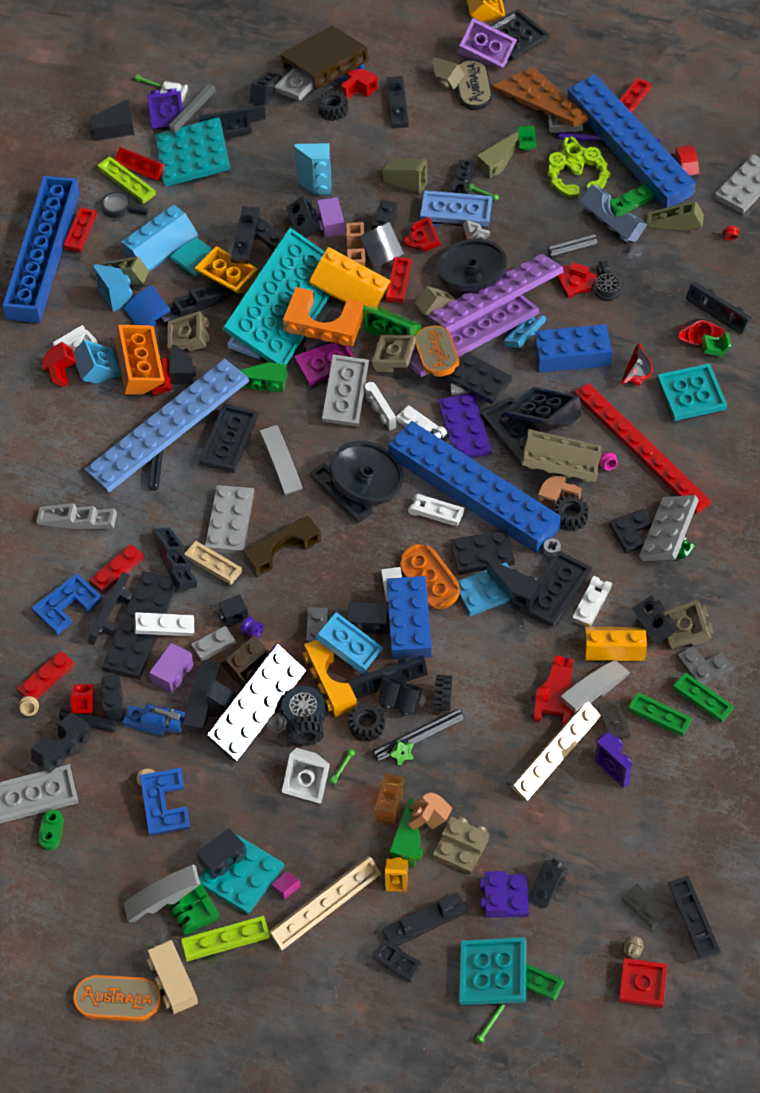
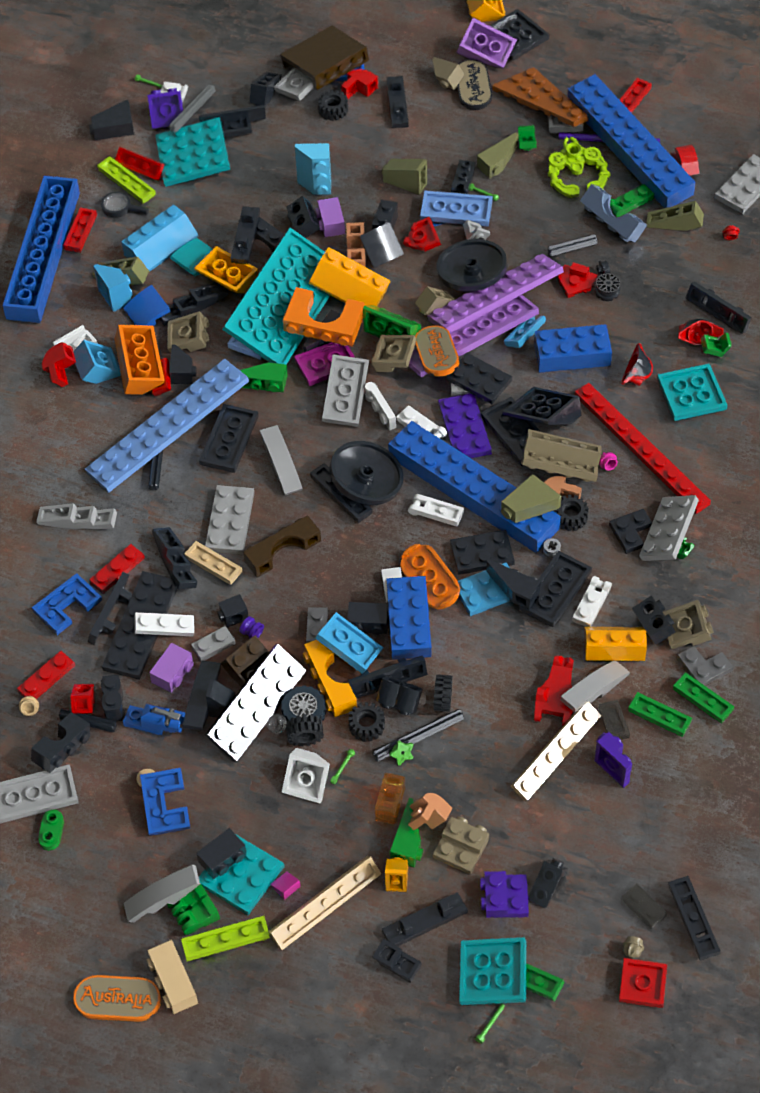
(399, 280): red plate -> none
(530, 500): none -> olive slope

